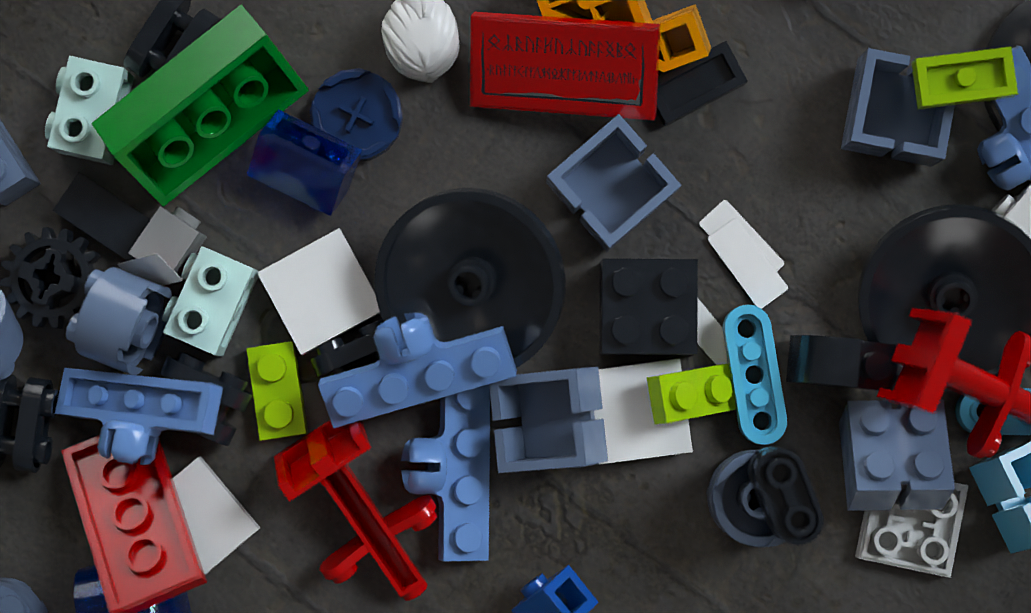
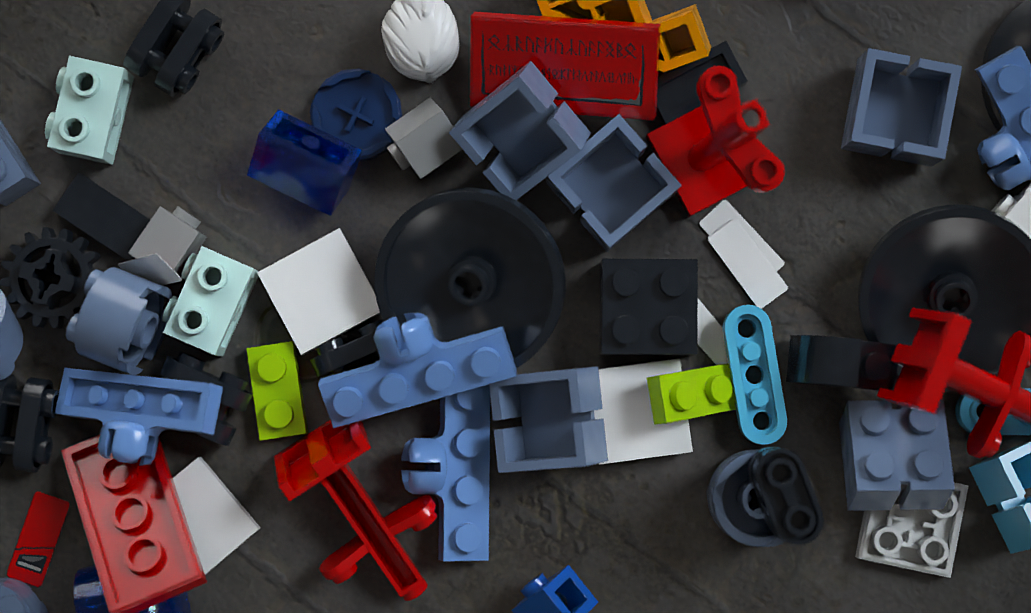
(38, 539): none -> red sticker
(200, 106): green brick -> none
(422, 139): none -> light grey brick
(526, 130): none -> sand blue piece
(714, 148): none -> red piece
(964, 78): lime plate -> none

